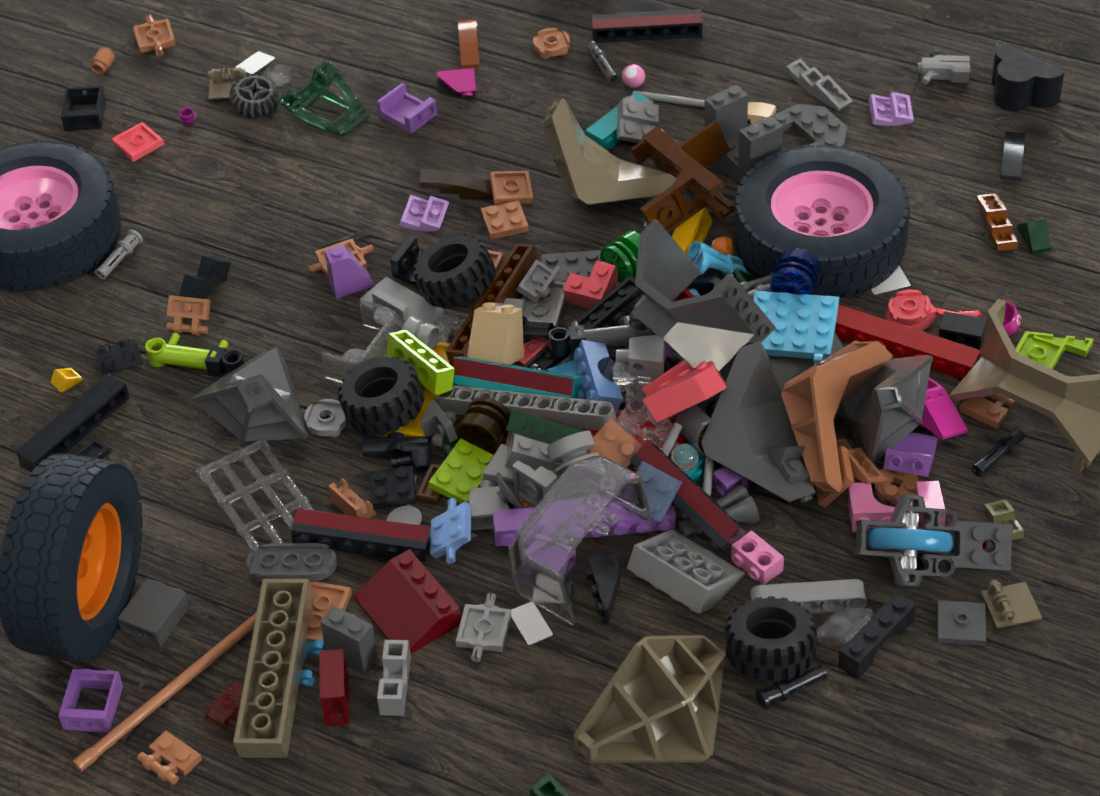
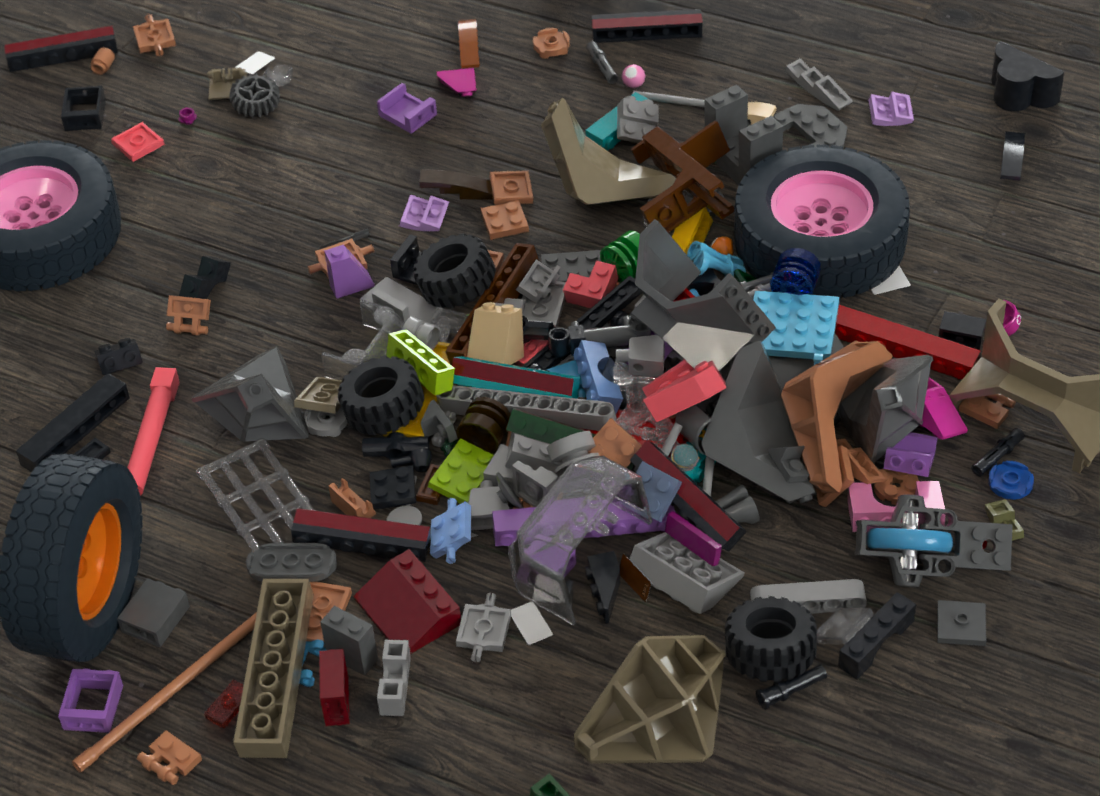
(59, 48): none -> black brick
(65, 379): yellow slope -> none
(123, 248): light grey pin -> none
(163, 391): none -> coral brick
(215, 360): lime piece -> none
(317, 86): clear green windscreen -> none
(320, 396): none -> dark tan tile
(634, 578): none -> reddish brown sticker
(693, 538): none -> magenta tile
(726, 480): medium lavender brick -> none
(757, 558): bright pink brick -> none
(916, 311): coral piece -> none
(944, 67): light grey piece -> none
(996, 222): dark orange slope -> none
(1010, 604): dark tan hinge -> none
(1011, 480): none -> blue tile
(1036, 235): dark green slope -> none
(1048, 349): lime wing -> none

